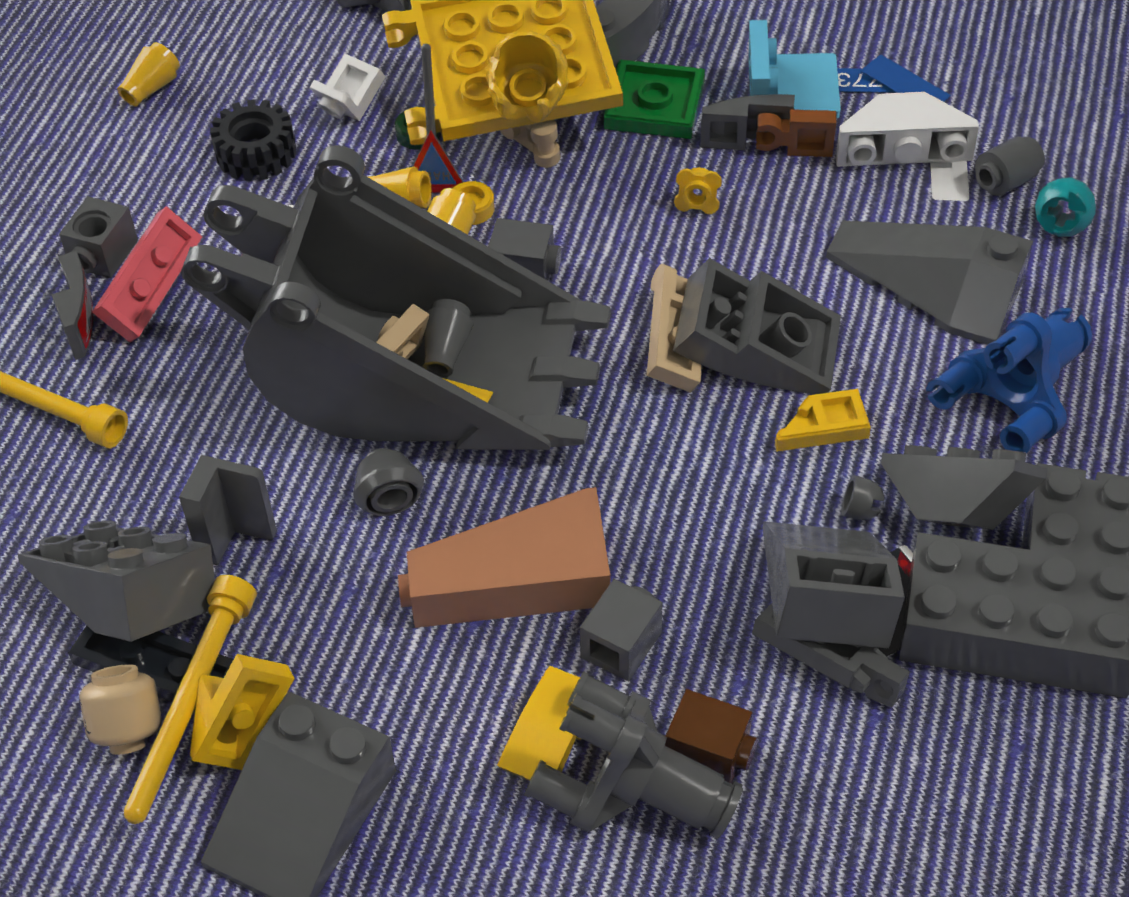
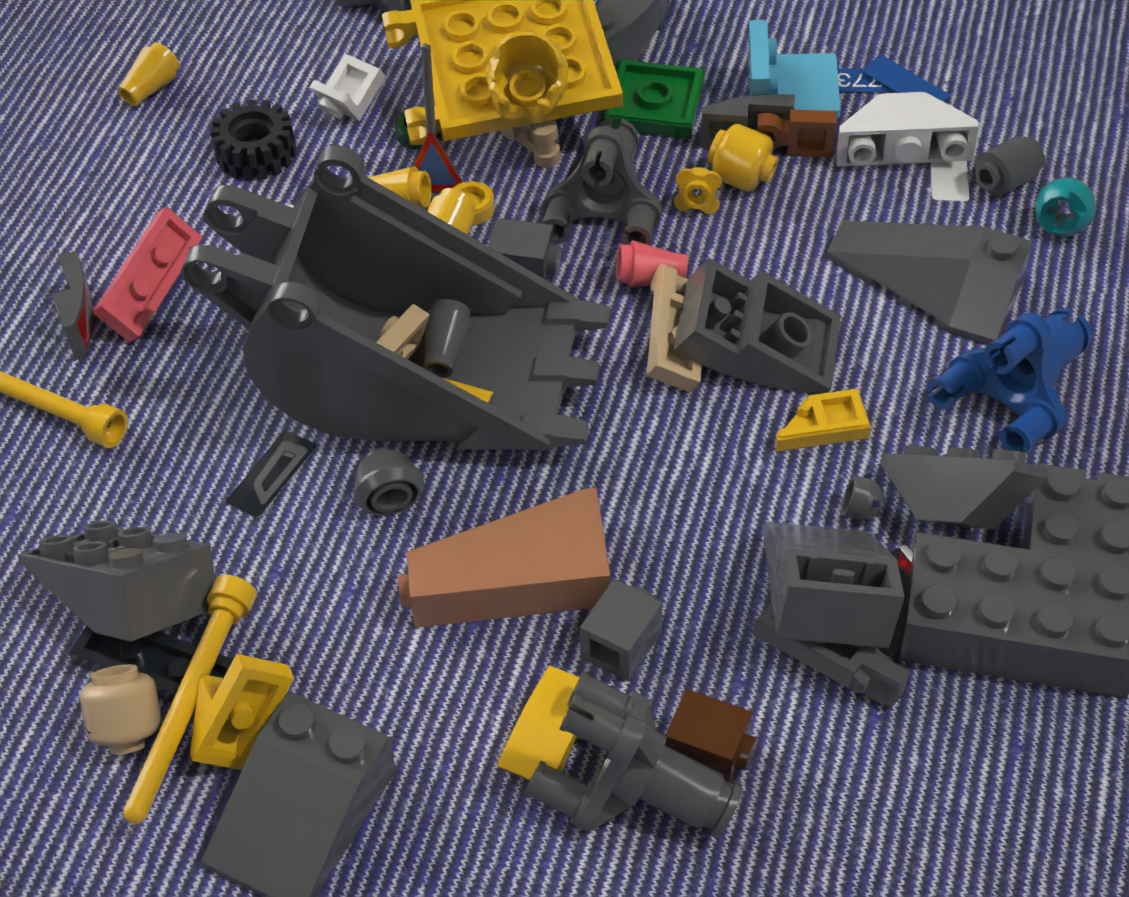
(101, 235): dark grey brick -> none
(226, 500): dark grey panel -> none
(271, 473): none -> black sticker
(605, 187): none -> dark grey wheel
(639, 261): none -> coral cone
(742, 157): none -> yellow head

